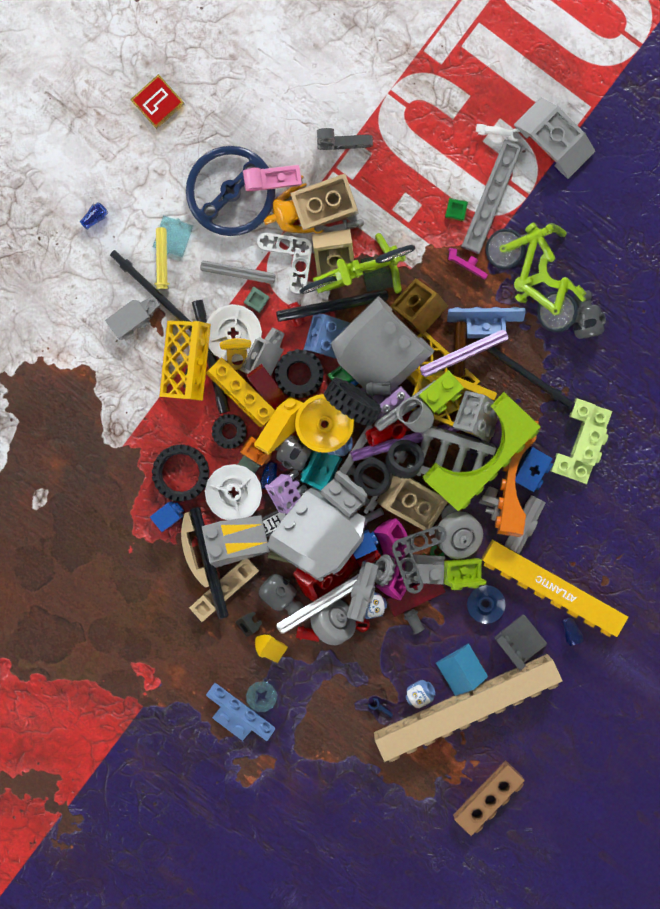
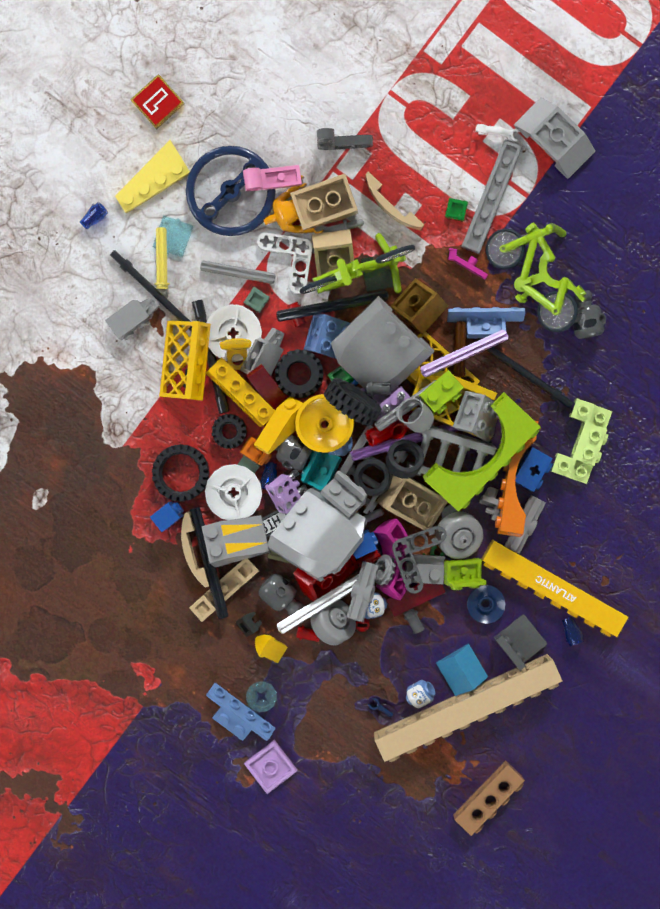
(157, 175): none -> light yellow wing
(270, 766): none -> lavender tile
(409, 220): none -> tan slope

